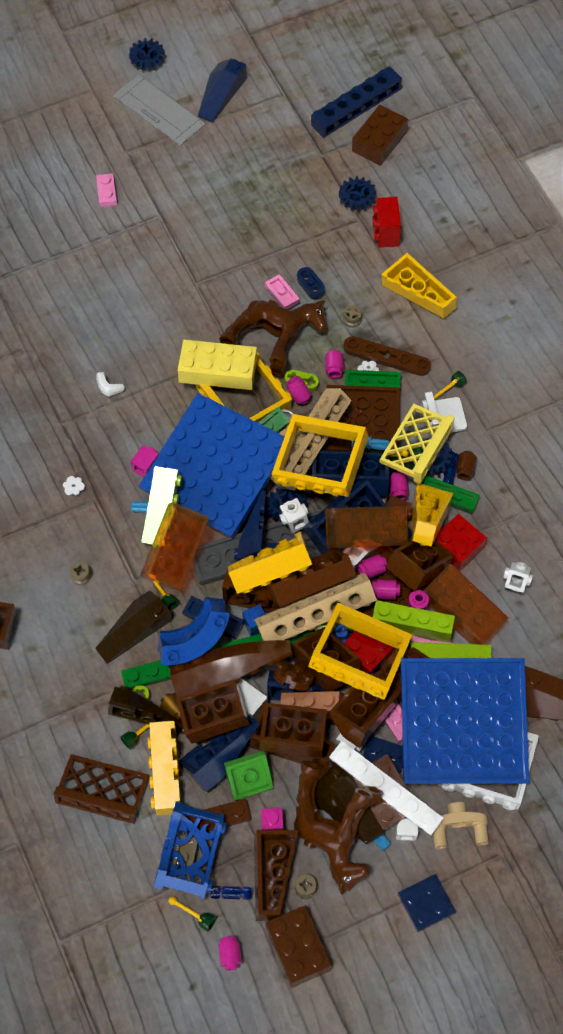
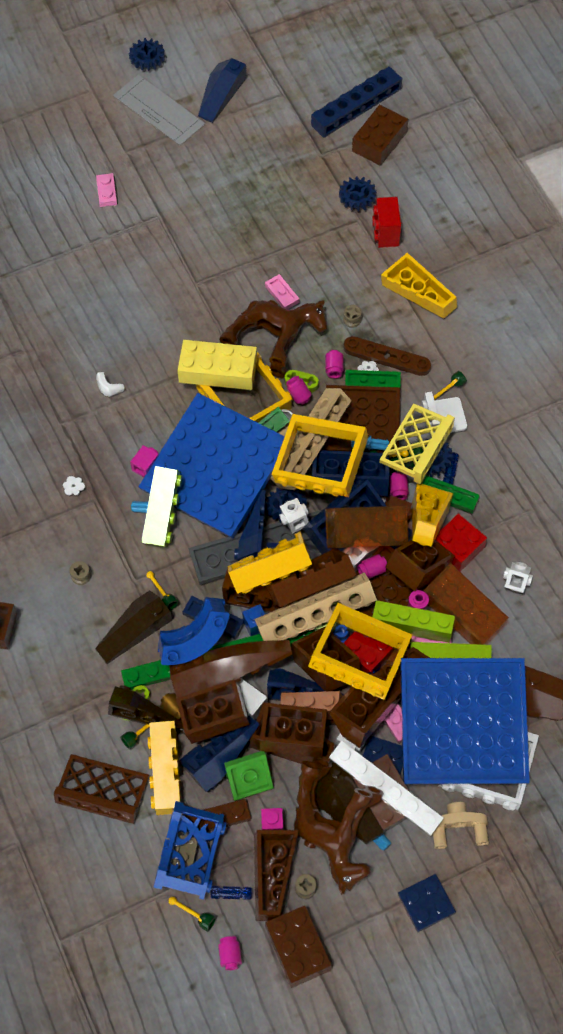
(174, 546): clear orange brick -> none
(293, 674): reddish brown plate -> none
(311, 284): dark blue plate -> none
(386, 589): dark pink brick -> none
(406, 830): white brick -> none
(466, 465): reddish brown brick -> none

